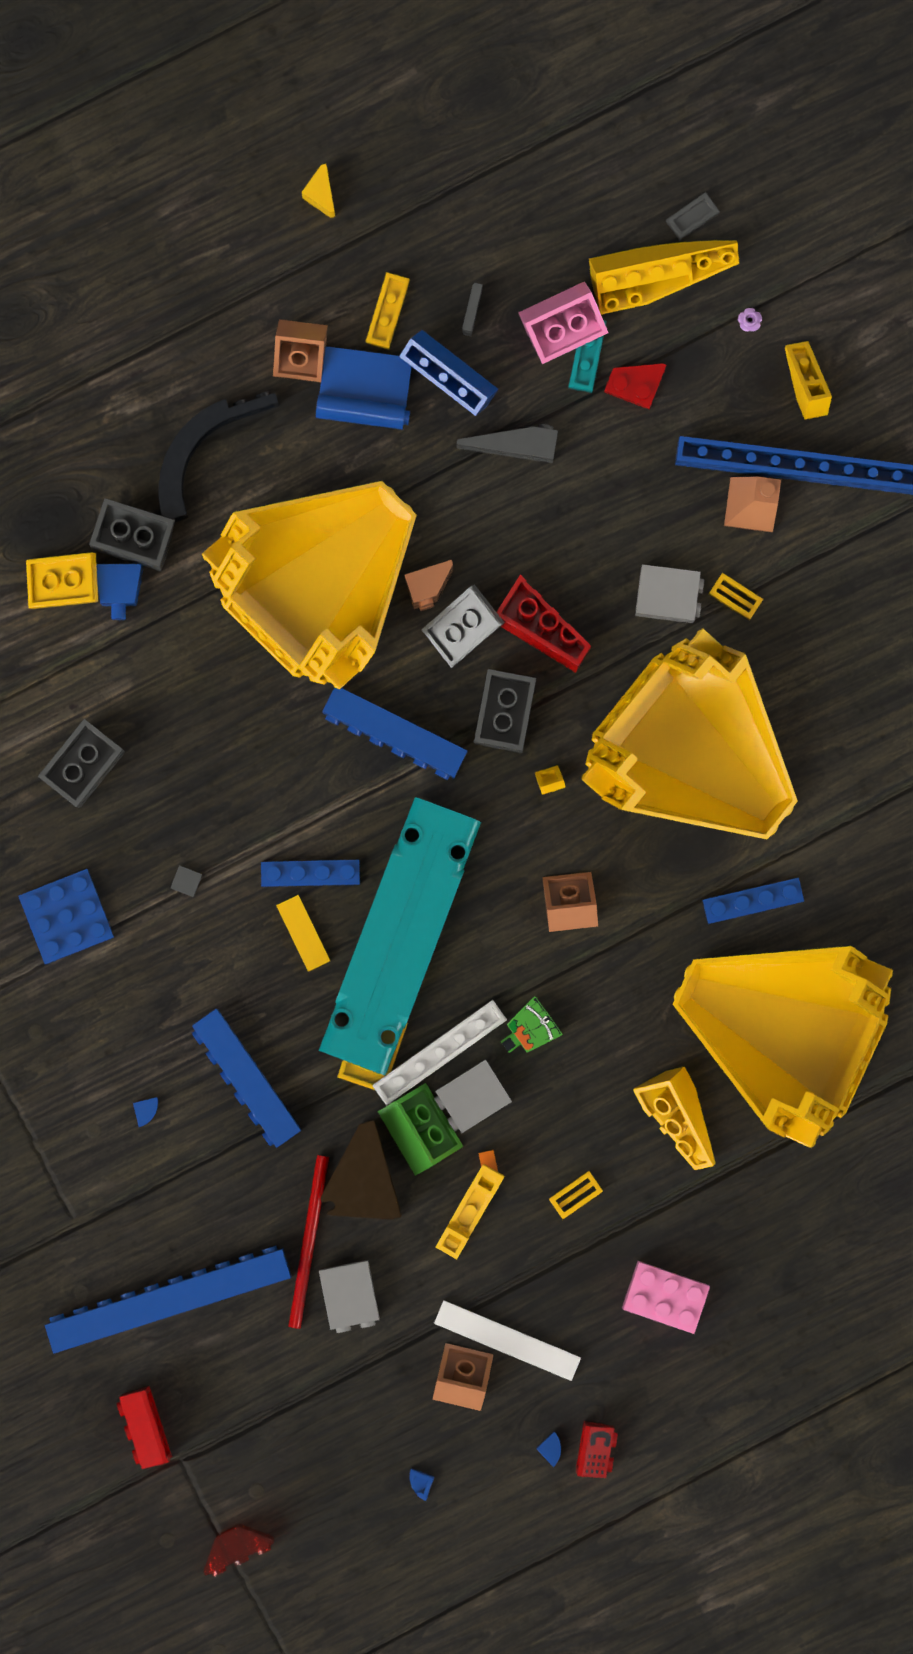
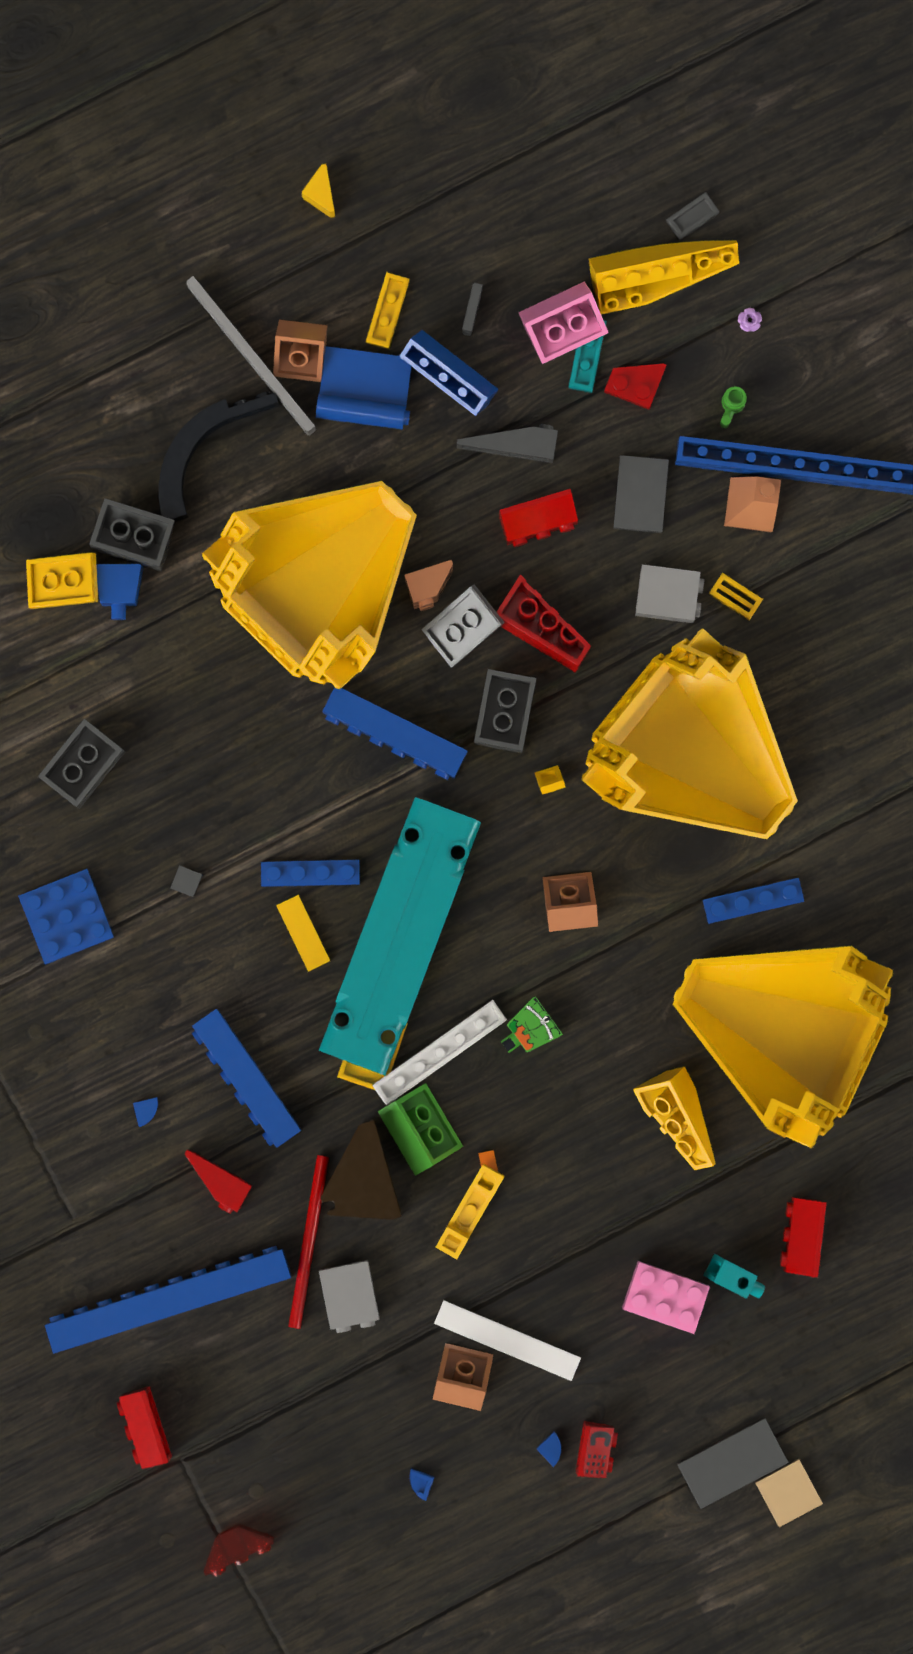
(223, 1185): none -> red slope
(249, 354): none -> light grey tile
(472, 1097): light grey brick -> none
(538, 518): none -> red slope
(558, 1206): yellow tile -> none
(641, 494): none -> dark grey tile
(727, 1275): none -> teal torso
(732, 402): none -> bright green piece
(732, 1463): none -> dark grey tile
(788, 1492): none -> tan tile
(803, 1236): none -> red slope
(808, 380): yellow slope -> none

